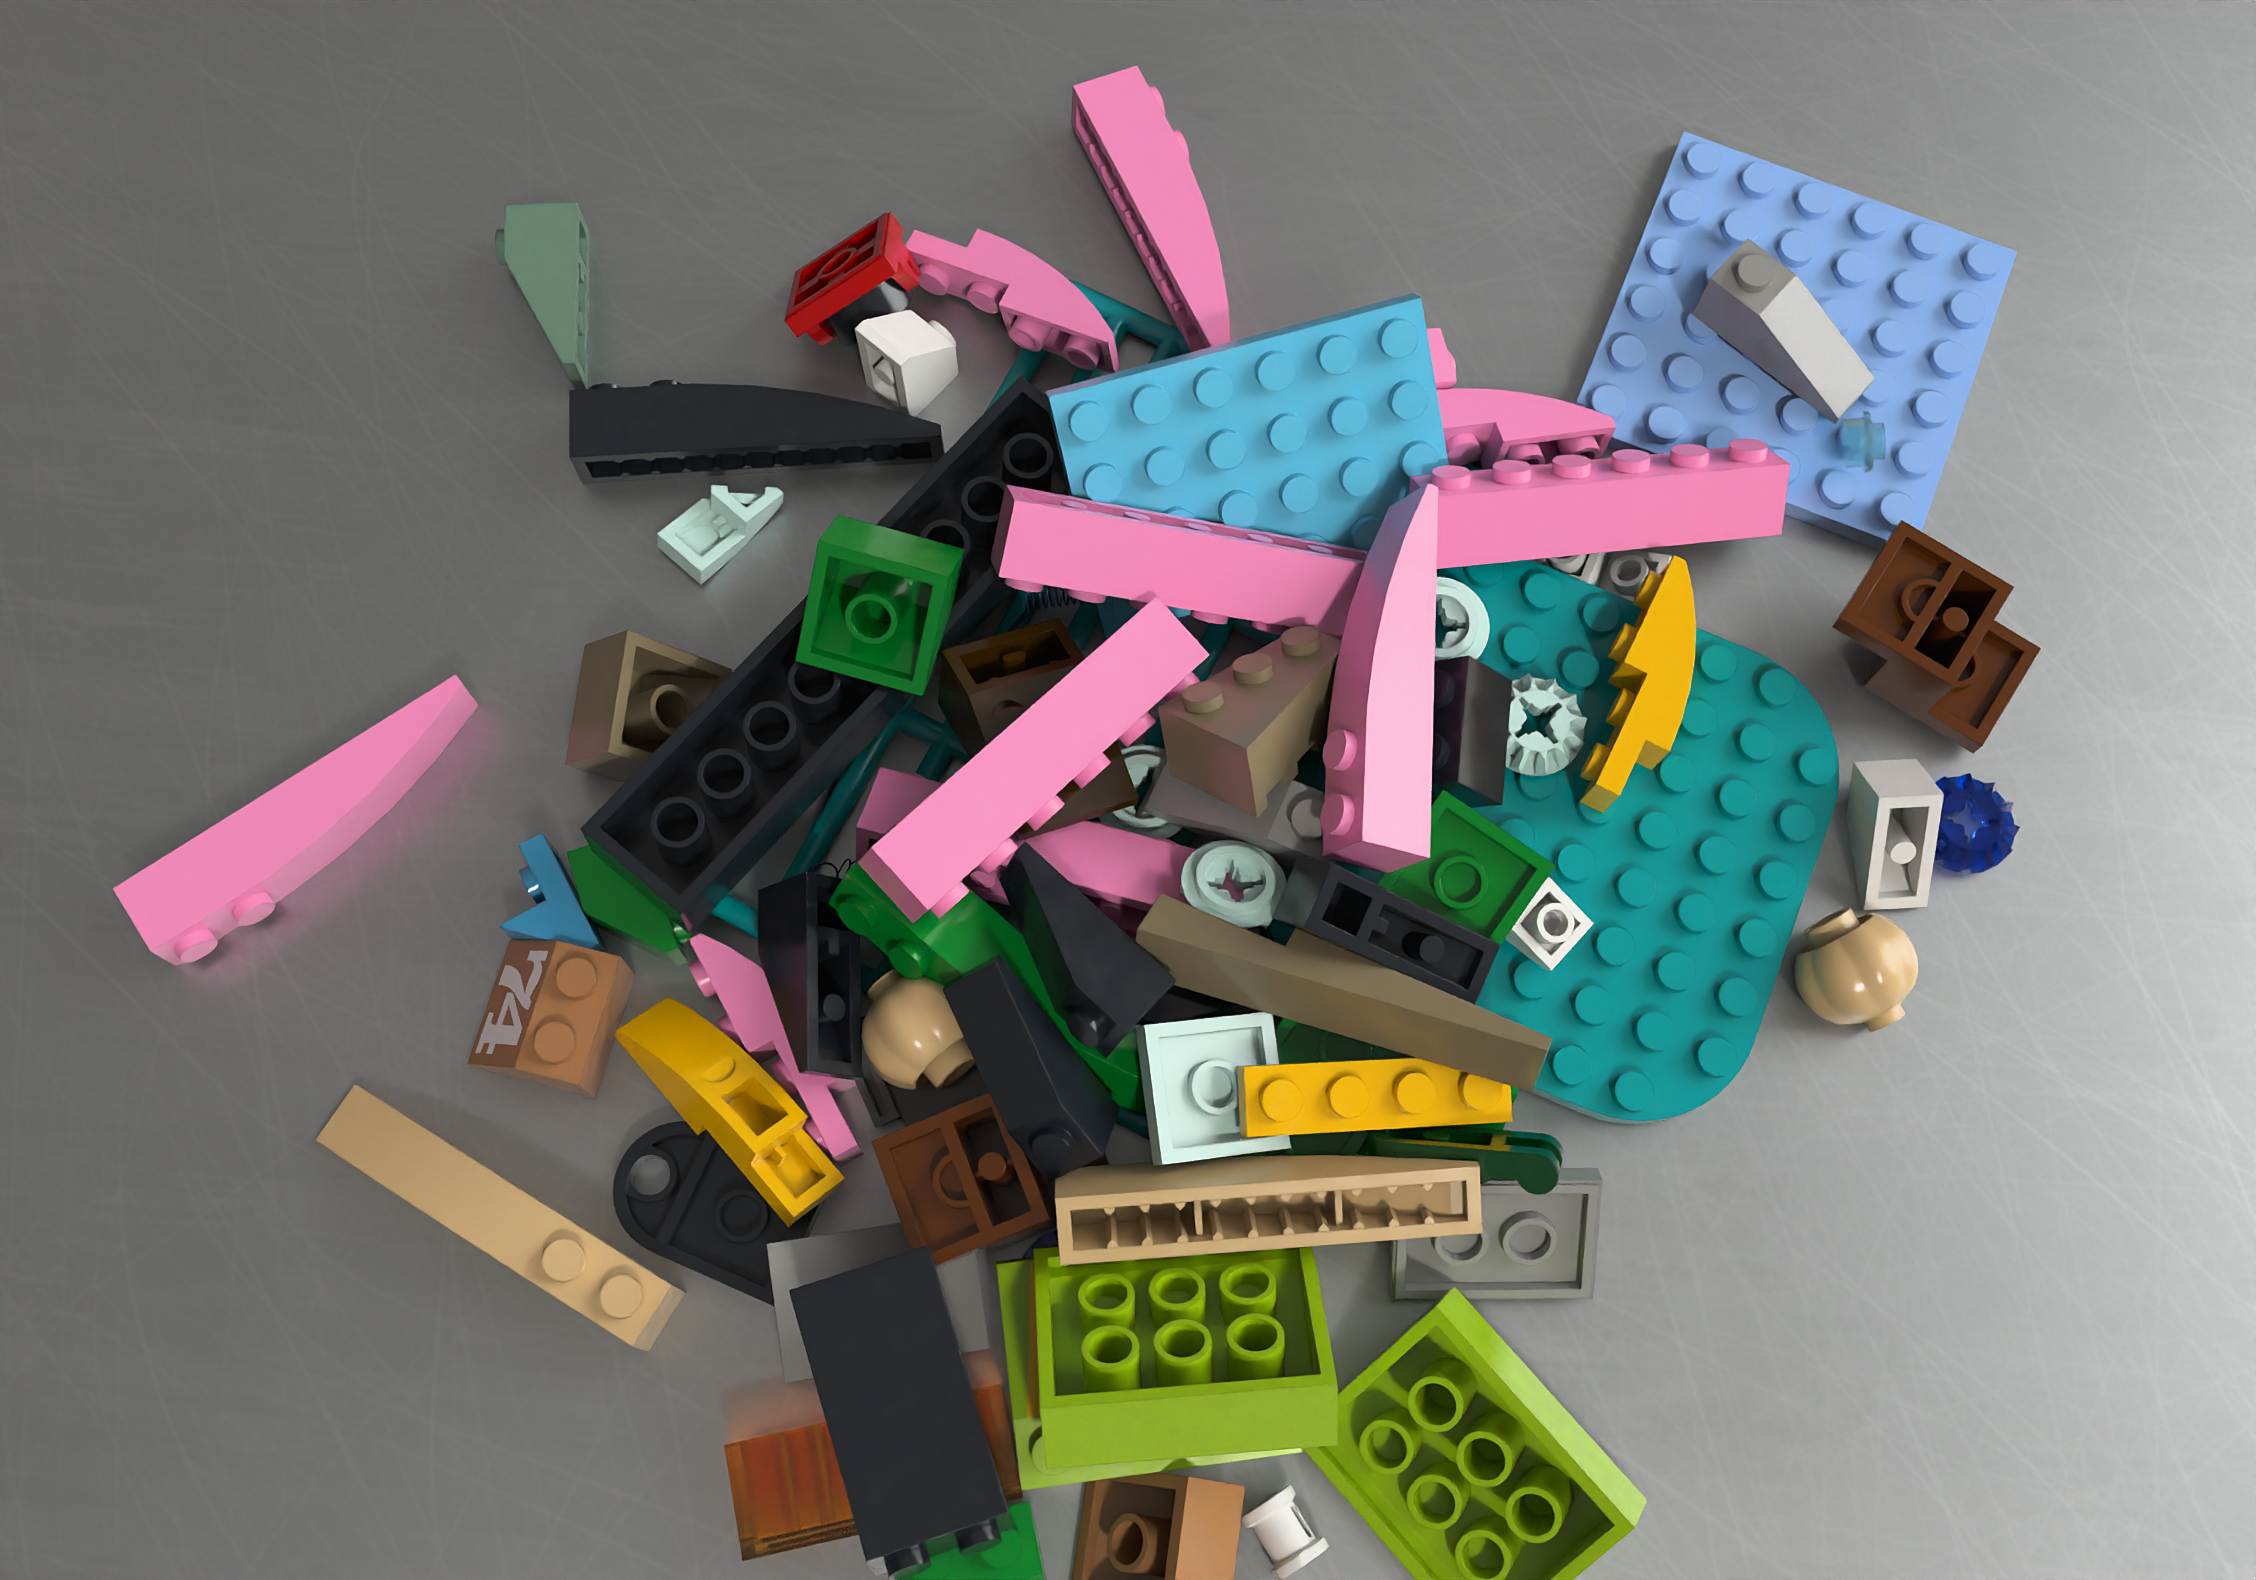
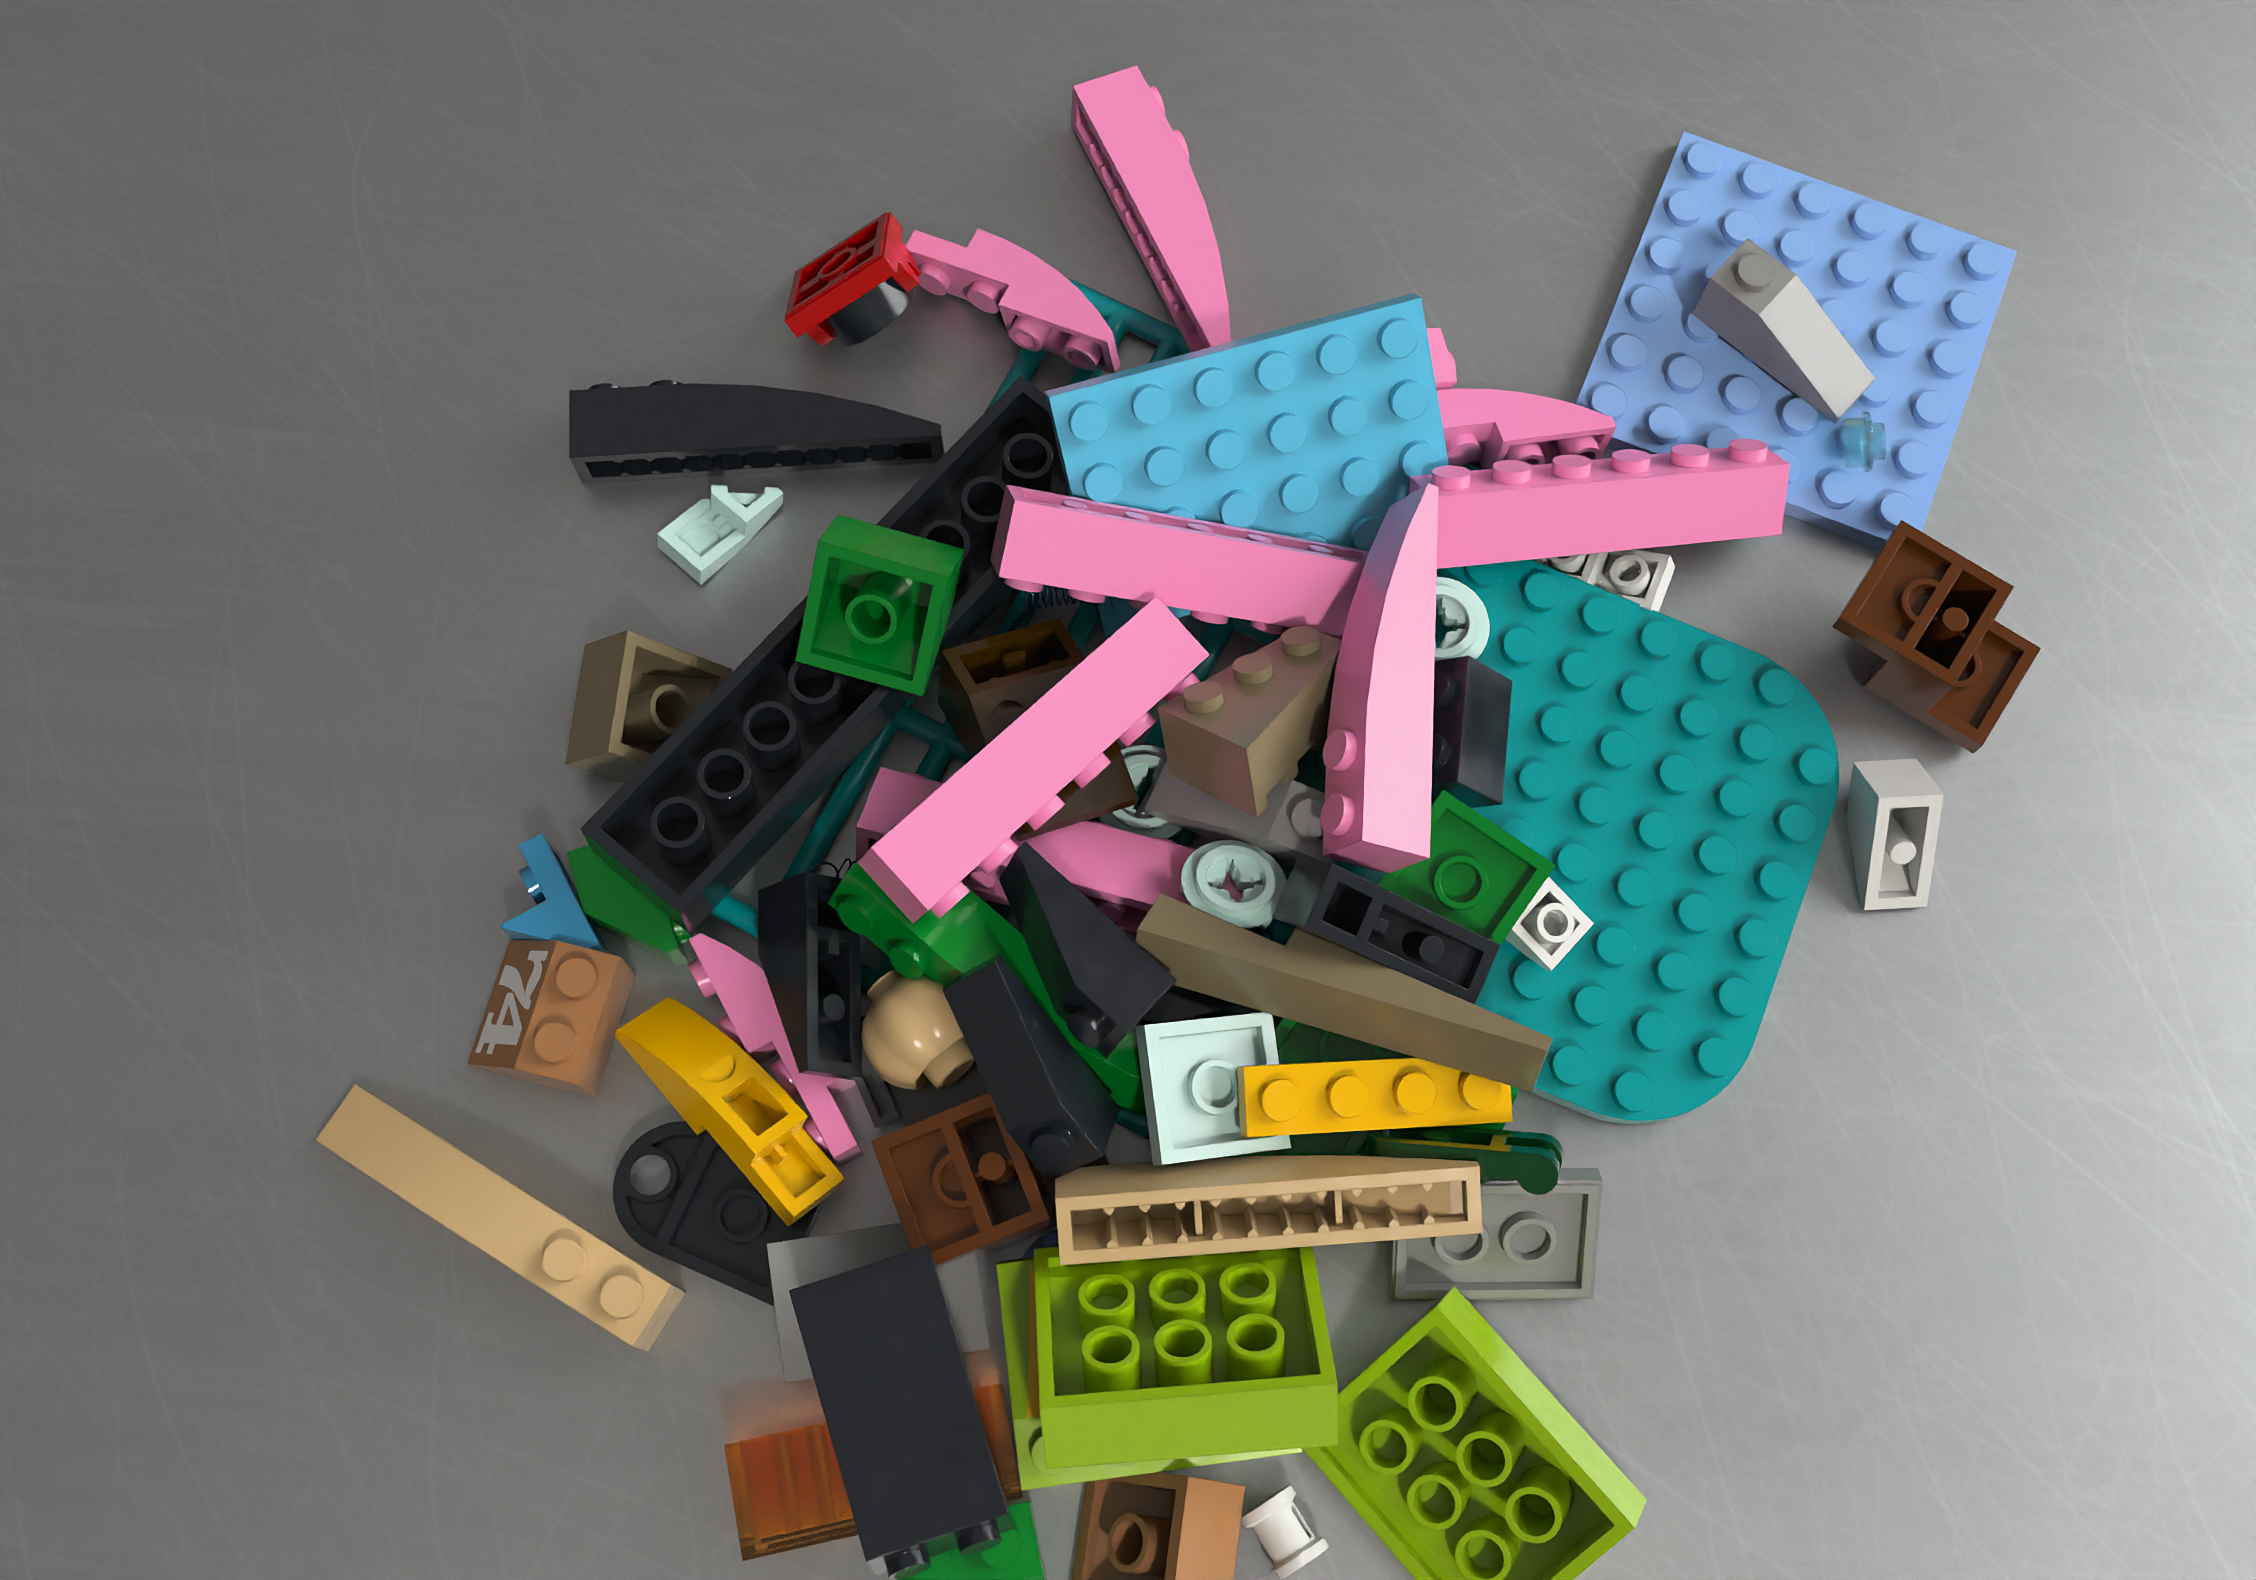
(289, 833): bright pink slope -> none
(550, 264): sand green slope -> none
(906, 359): white slope -> none
(1533, 753): light aqua gear -> none
(1654, 682): yellow slope -> none
(1856, 969): tan plant -> none
(1987, 844): clear blue gear -> none

